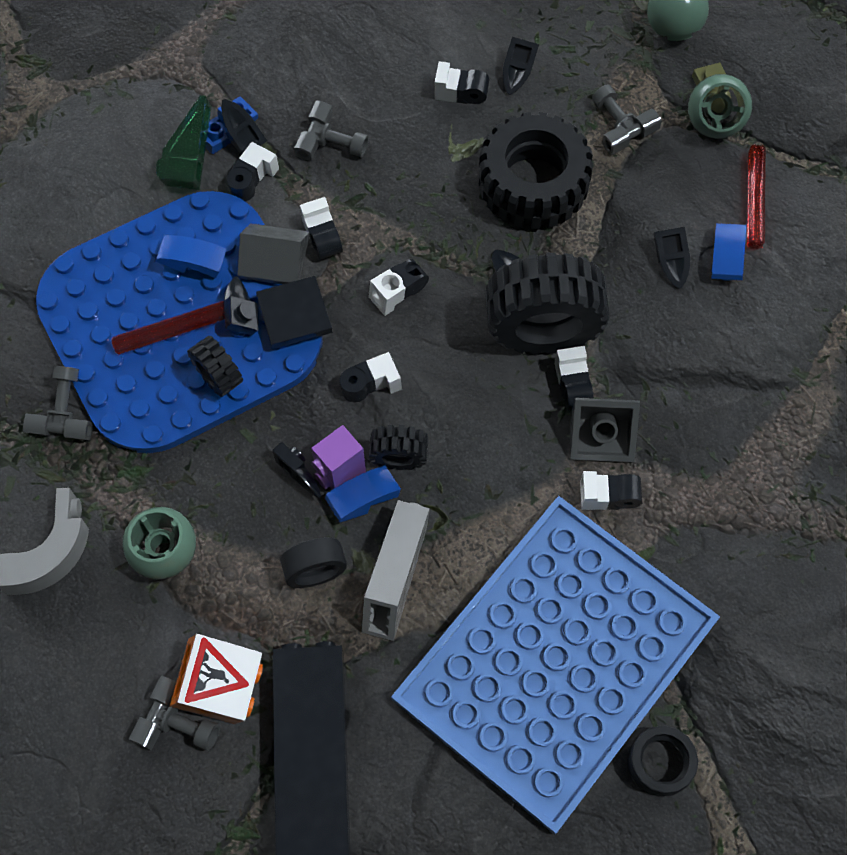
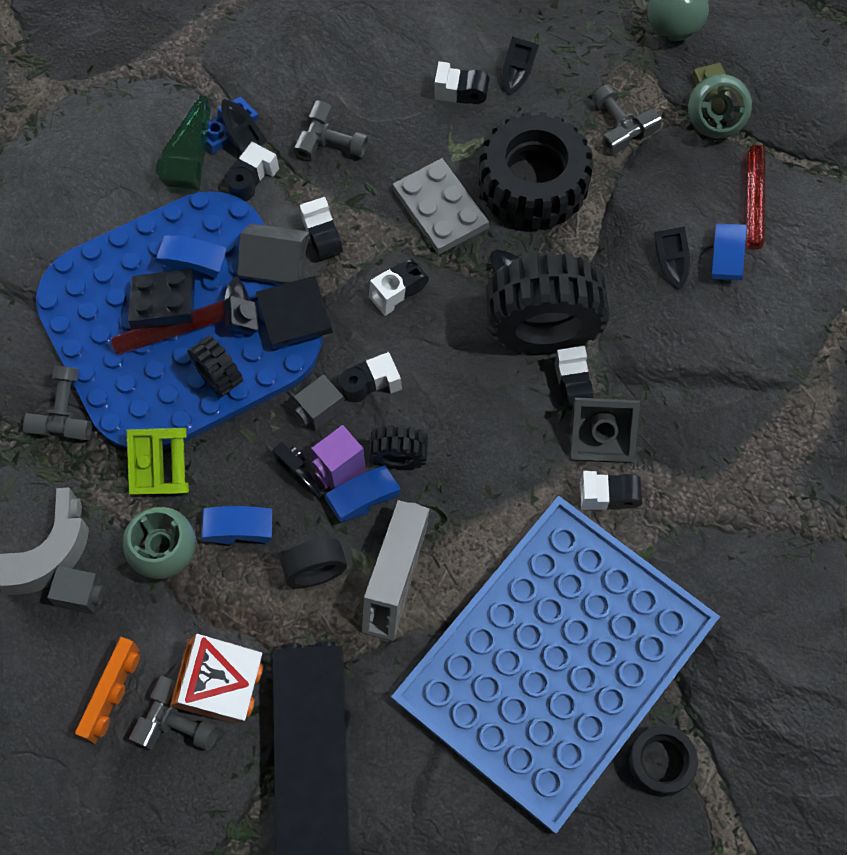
(76, 590): none -> dark grey brick
(108, 691): none -> orange plate
(146, 461): none -> lime plate
(161, 299): none -> black plate
(236, 522): none -> blue slope
(318, 403): none -> dark grey brick
(440, 206): none -> light grey plate

